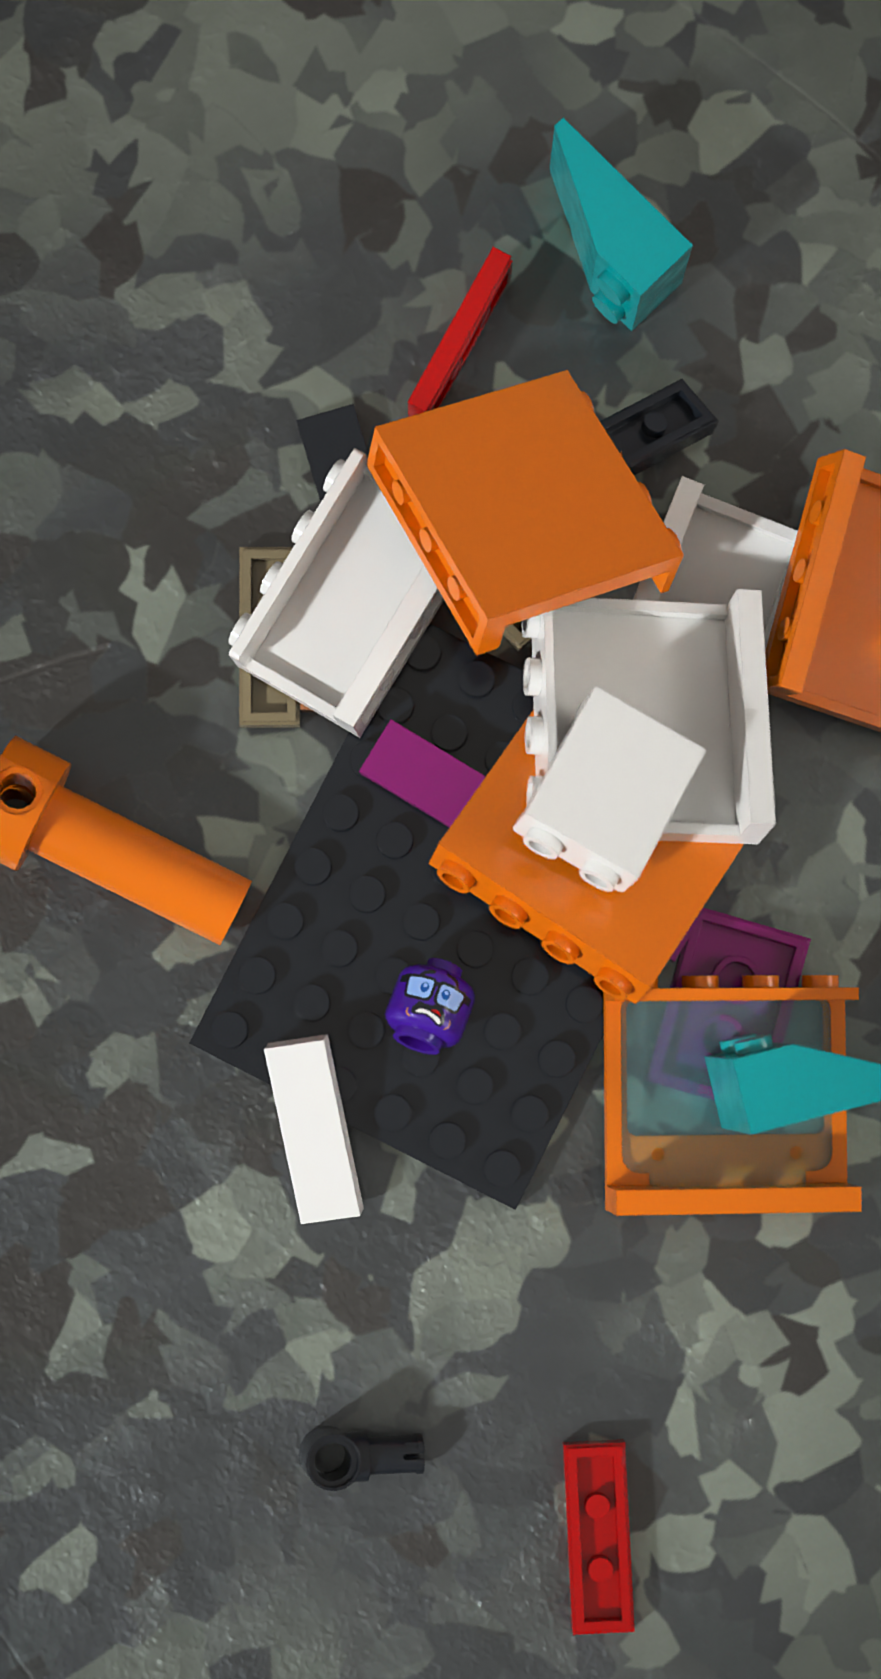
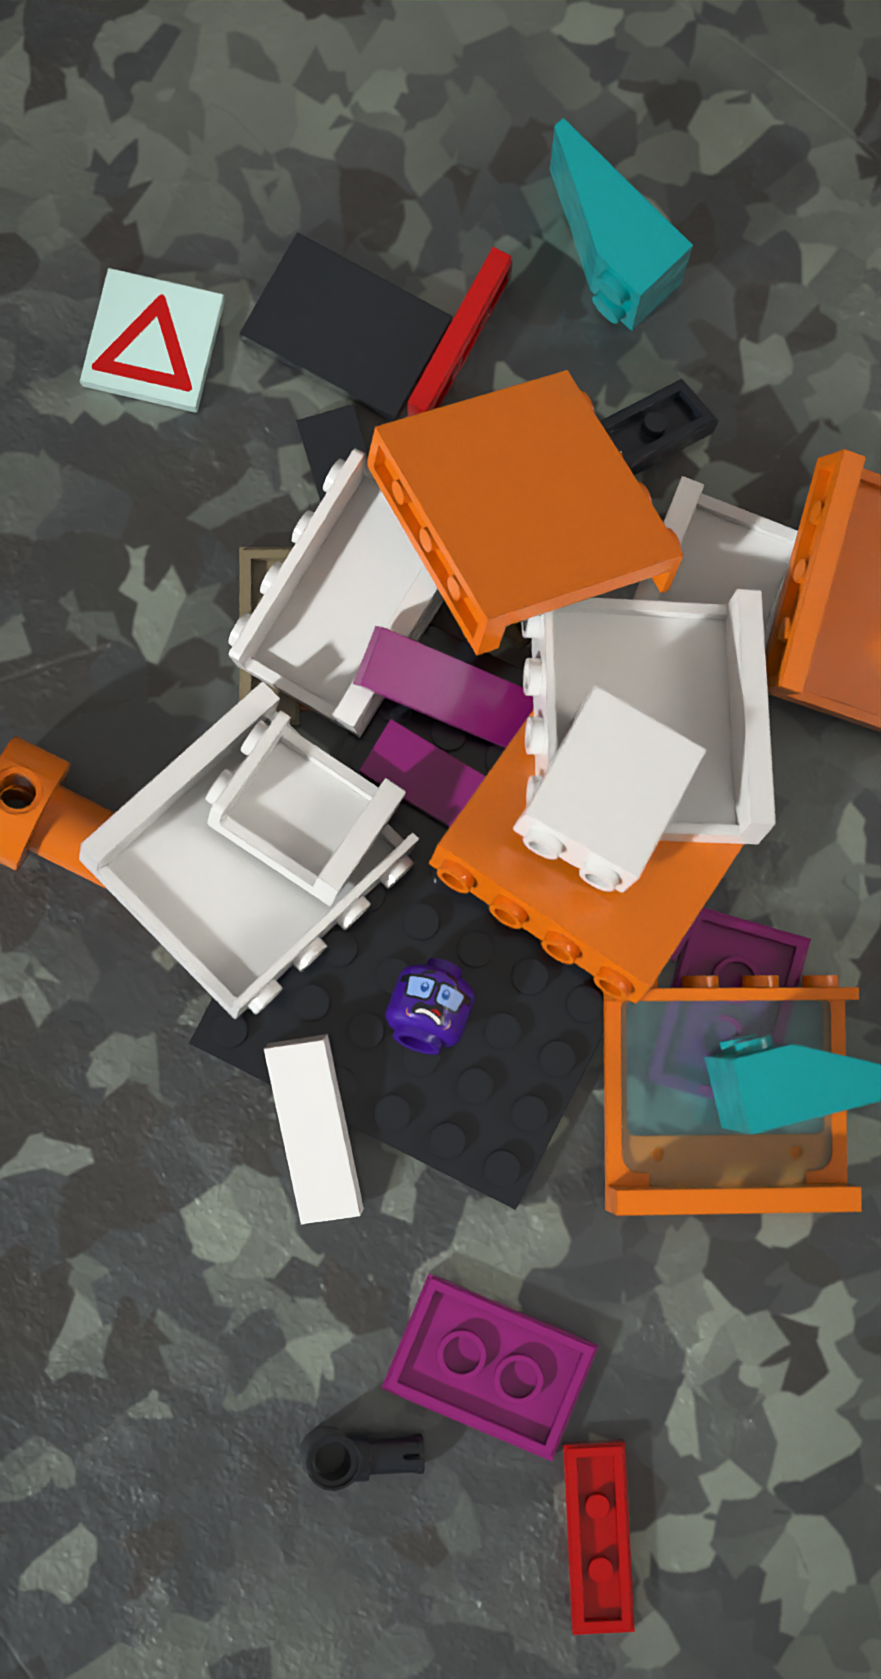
(152, 340): none -> light aqua tile
(207, 897): none -> white panel
(300, 809): none -> white panel
(346, 327): none -> black tile
(443, 687): none -> magenta tile
(490, 1366): none -> magenta tile

